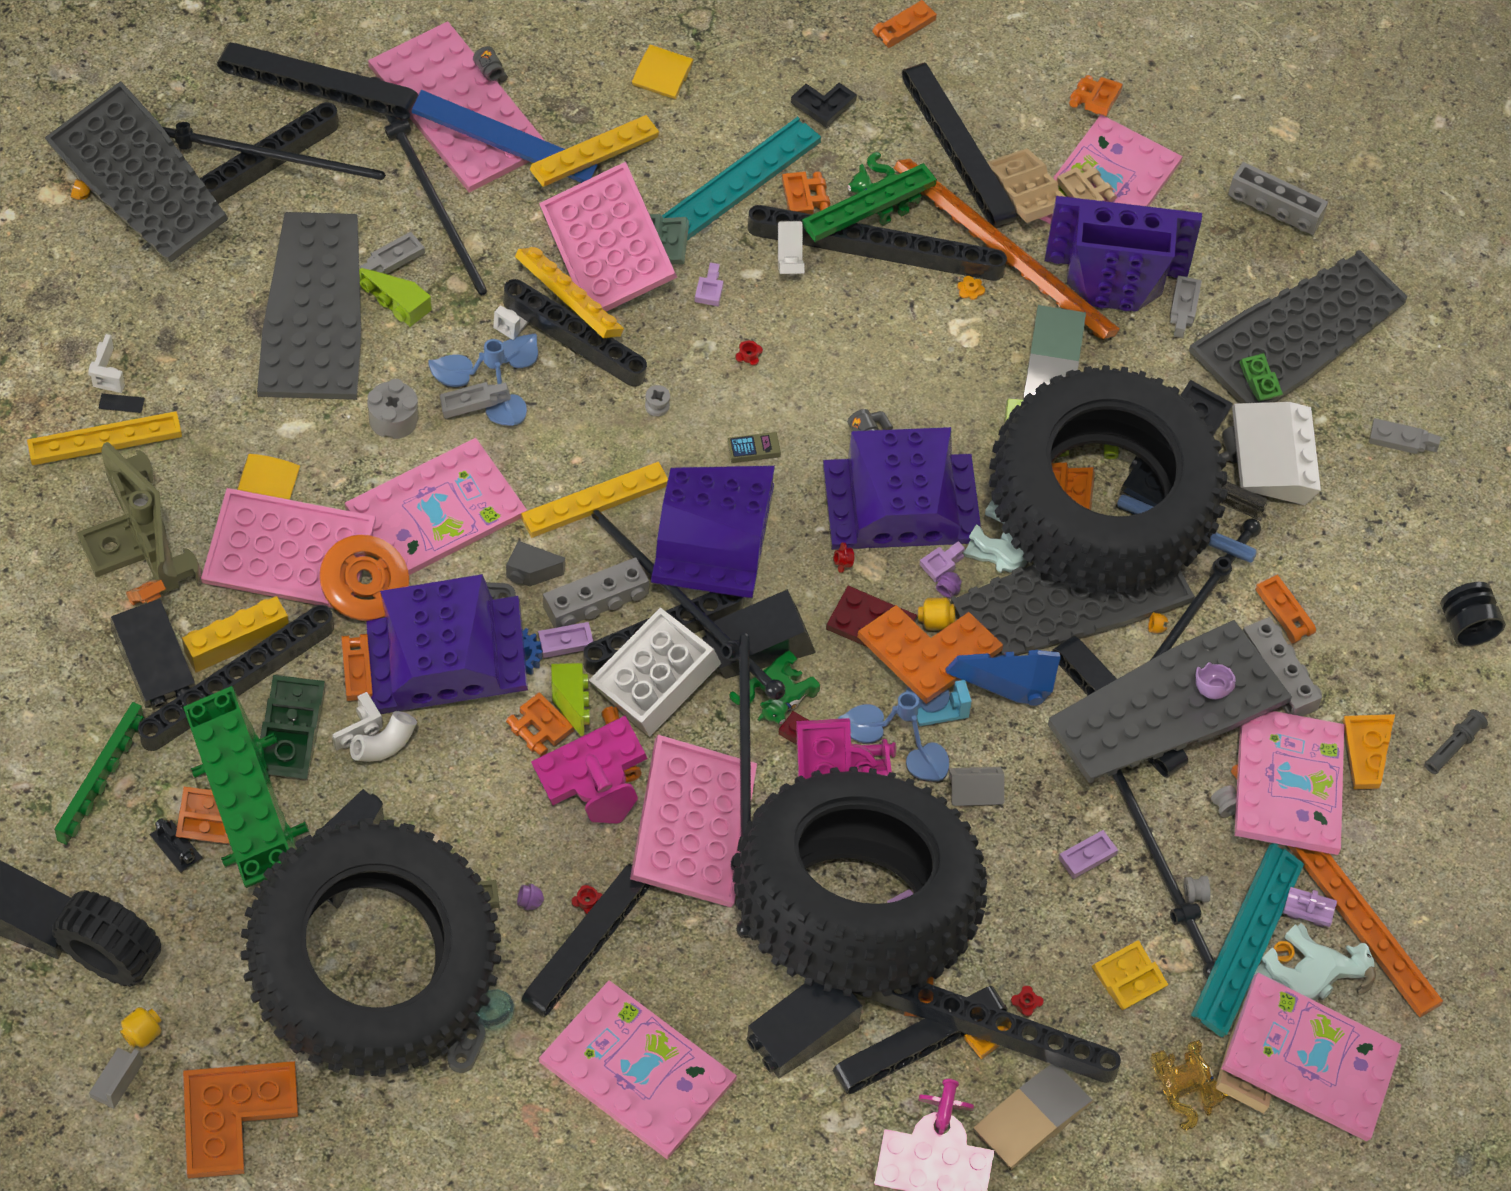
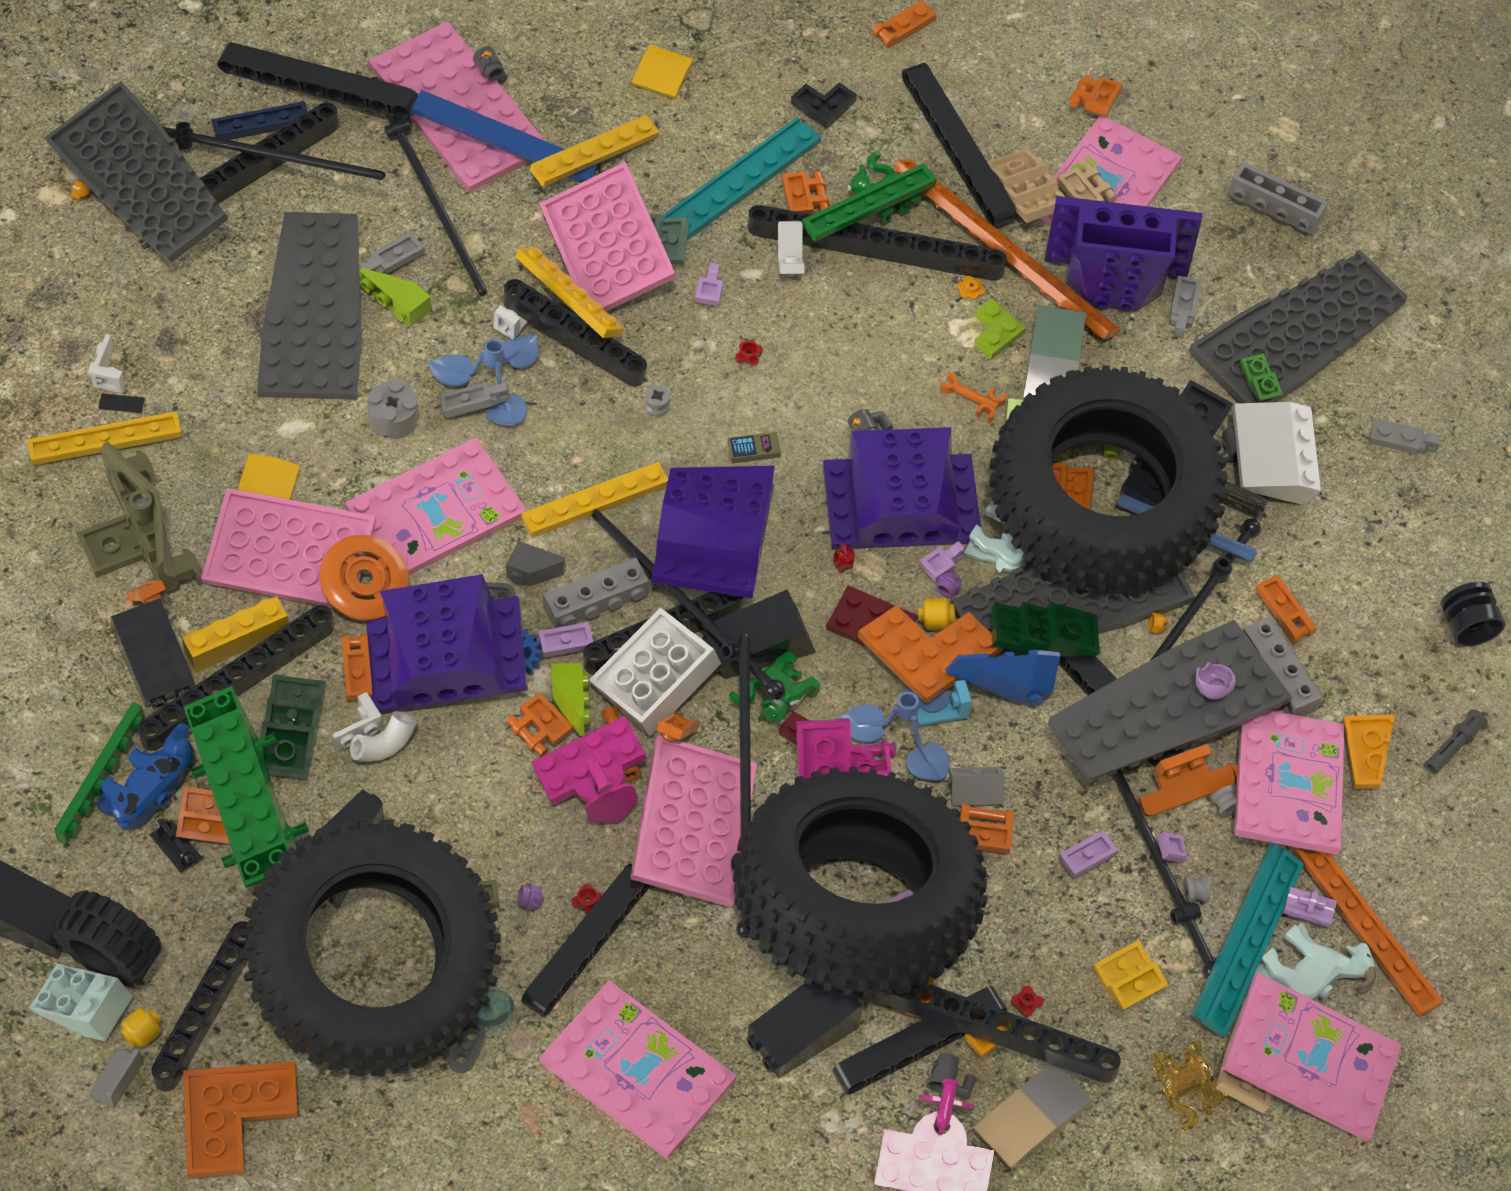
(82, 1001): none -> light aqua slope
(150, 783): none -> blue animal
(197, 1016): none -> black beam
(257, 121): none -> dark blue tile
(677, 727): none -> orange plate
(947, 1068): none -> dark grey piece
(986, 405): none -> orange bar
(989, 835): none -> orange plate
(1001, 331): none -> lime plate
(1045, 629): none -> dark green slope
(1172, 847): none -> lavender tile
(1184, 780): none -> orange plate
(1283, 947): light orange hinge -> none

